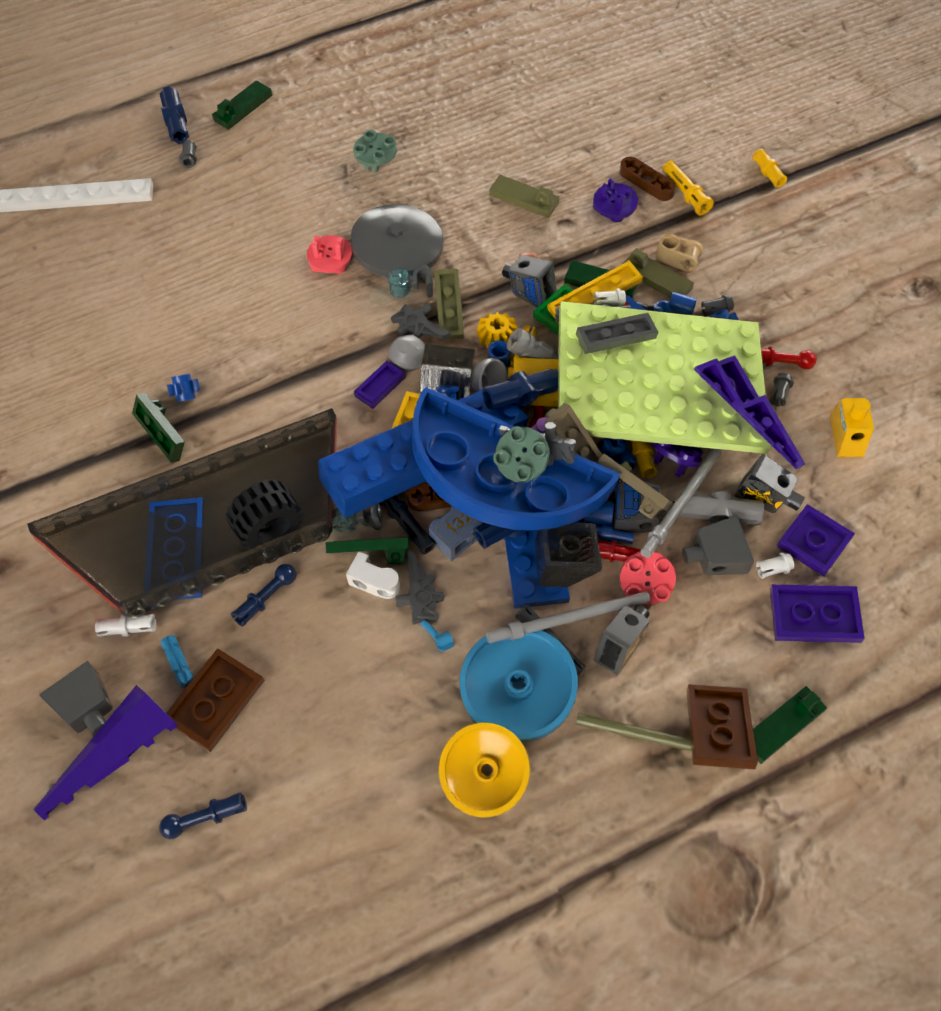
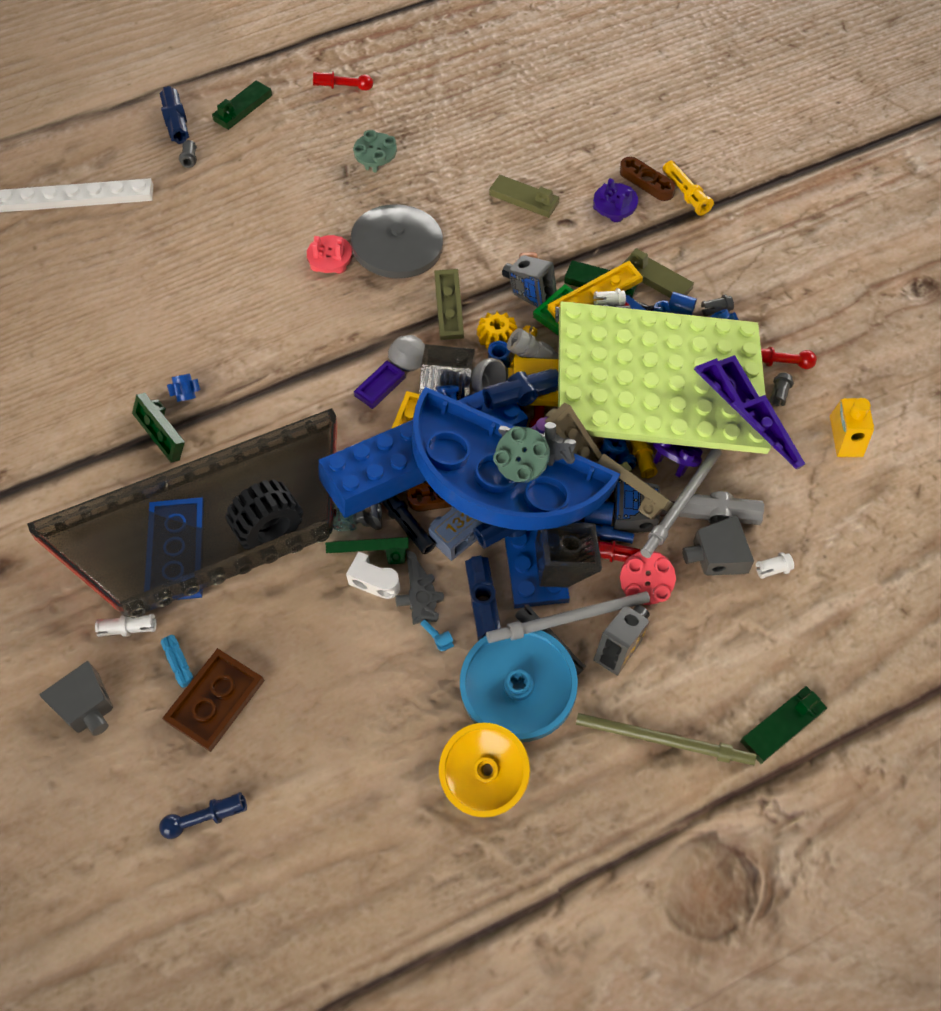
(126, 730): dark purple wedge -> none
(284, 575): dark blue pin -> none
(363, 82): none -> red pin
(401, 282): leg -> none
(415, 322): dark grey piece -> none
(481, 583): none -> dark blue piece
(616, 333): dark grey plate -> none
(676, 252): tan piece -> none
(721, 727): reddish brown plate -> none
(769, 168): yellow pin -> none
(771, 484): dark grey torso -> none
(815, 540): dark purple plate -> none
(816, 613): dark purple plate -> none

